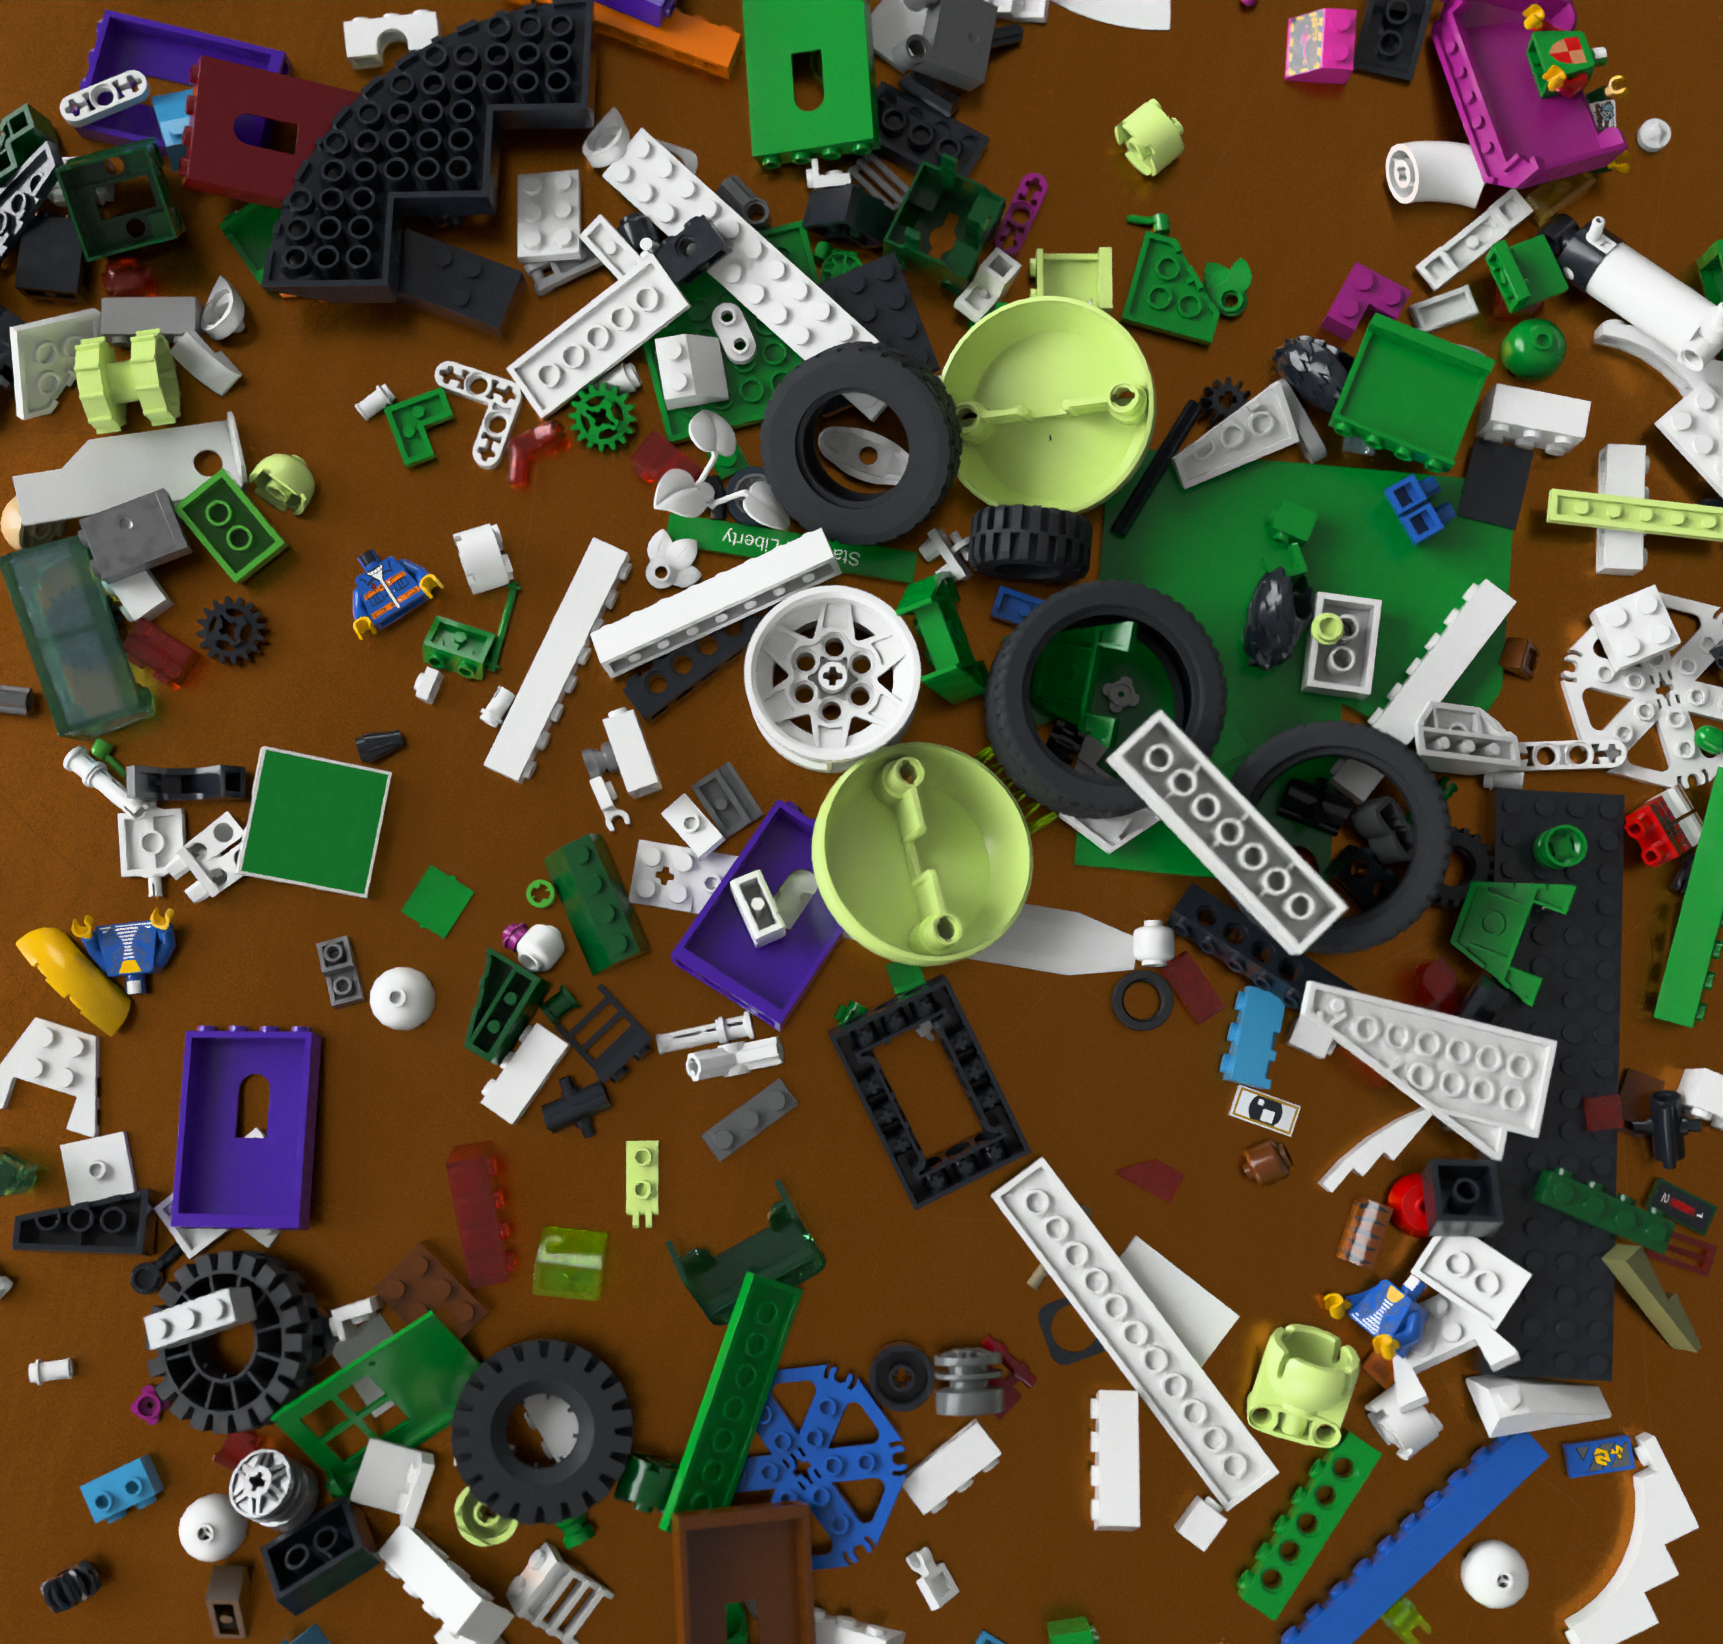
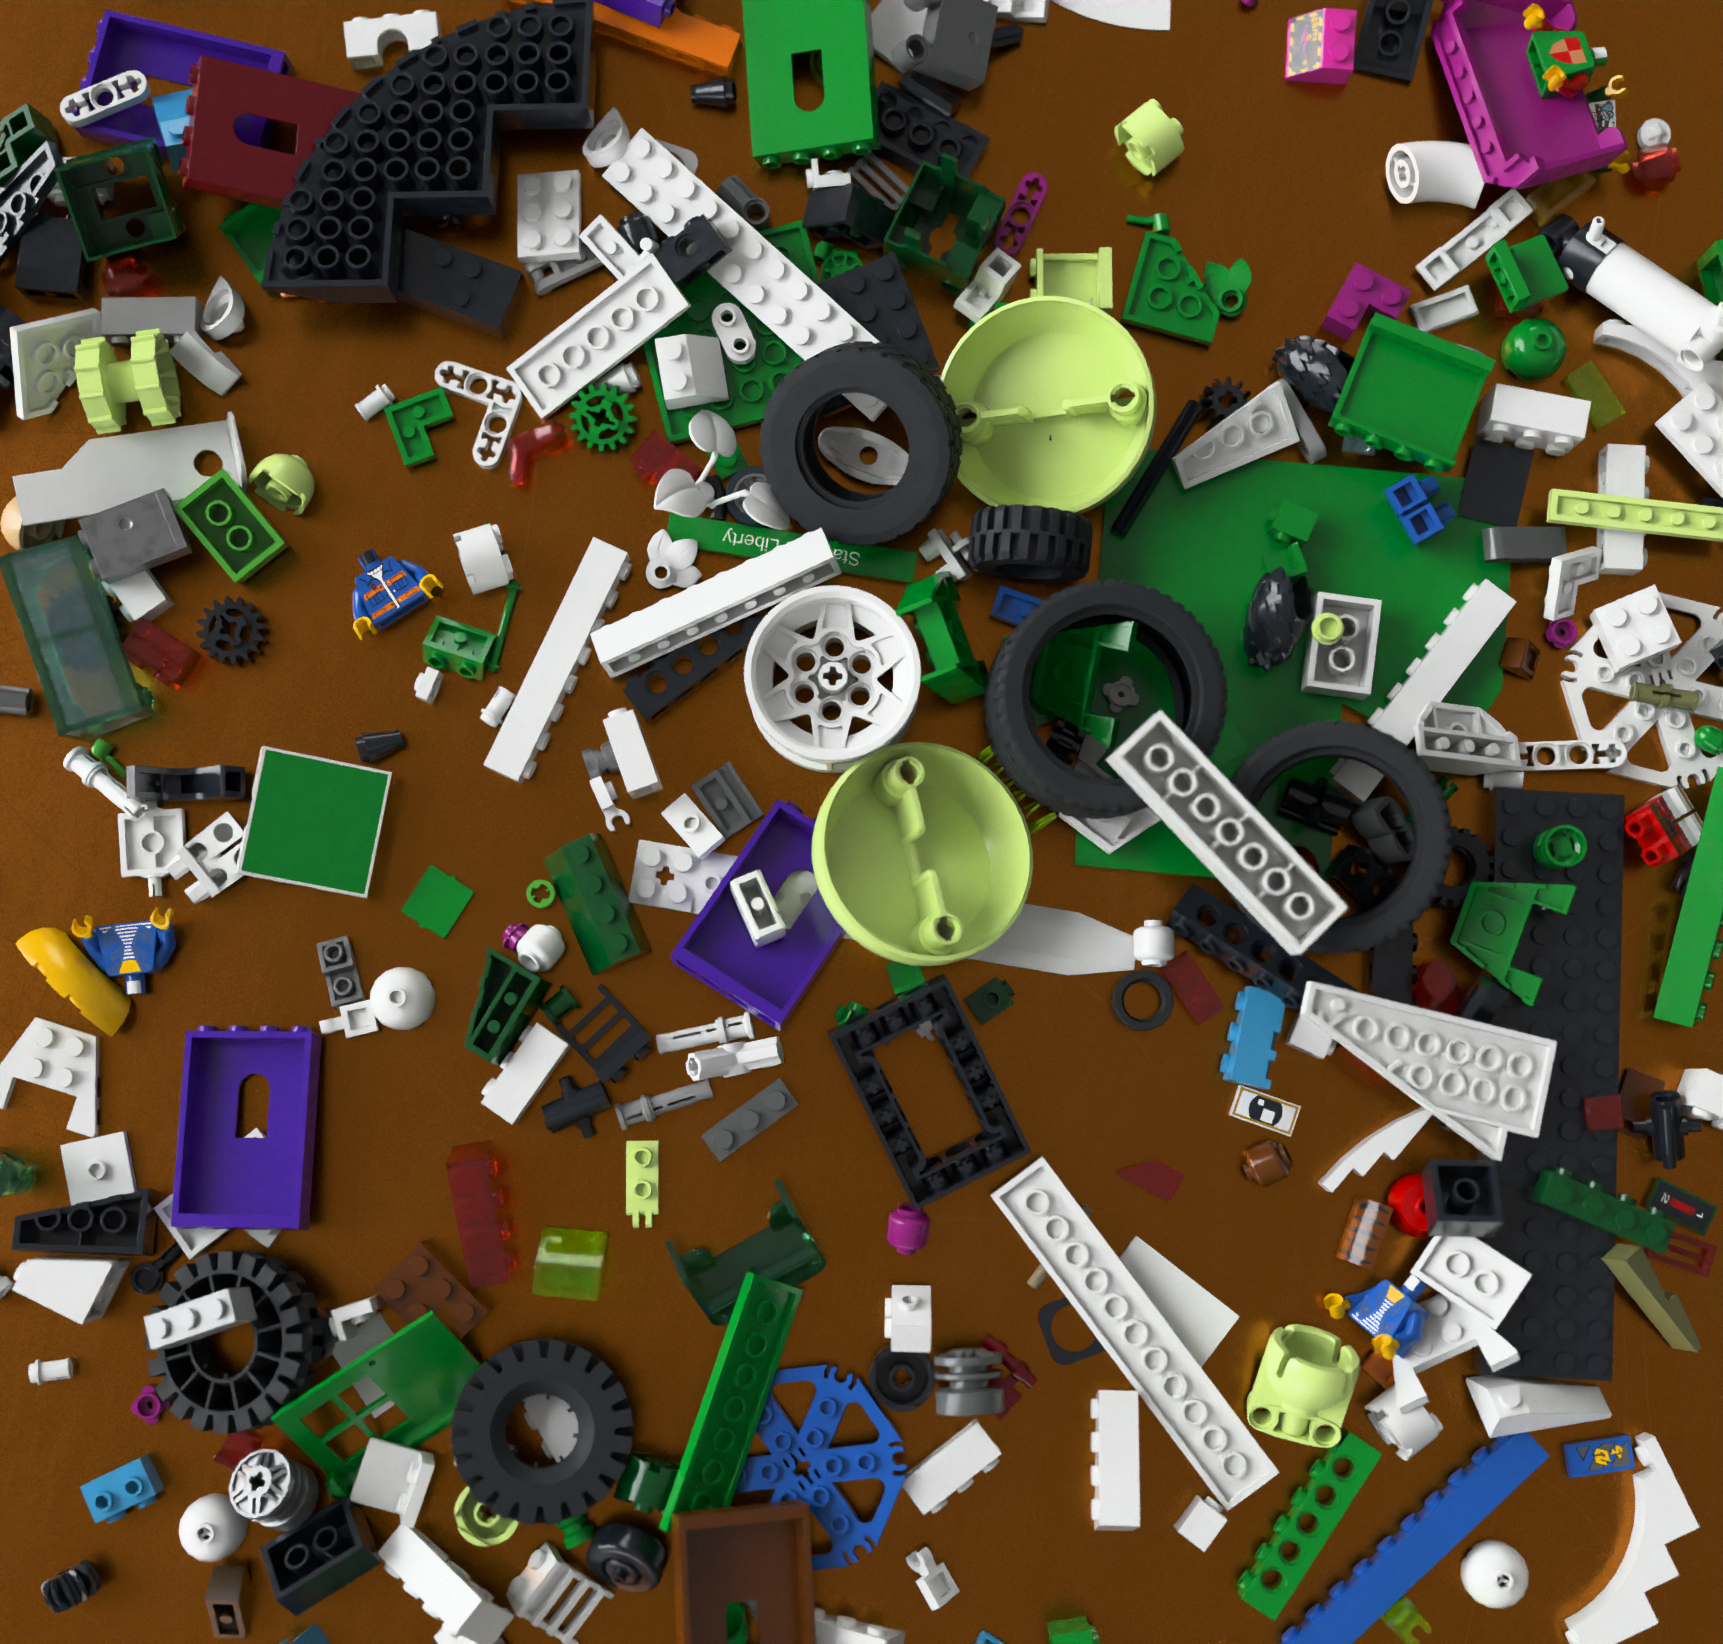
(71, 1284): none -> white slope
(355, 1020): none -> white plate
(627, 1557): none -> black wheel
(648, 1107): none -> light grey pin
(715, 92): none -> black cone
(908, 1229): none -> magenta head
(909, 1318): none -> white brick
(990, 1000): none -> dark green brick
(1391, 968): none -> black brick
(1523, 544): none -> dark grey beam
(1564, 577): none -> white plate
(1570, 632): none -> magenta plate
(1589, 385): none -> clear neon green tile
(1656, 165): none -> clear red head
(1664, 696): none -> olive pin

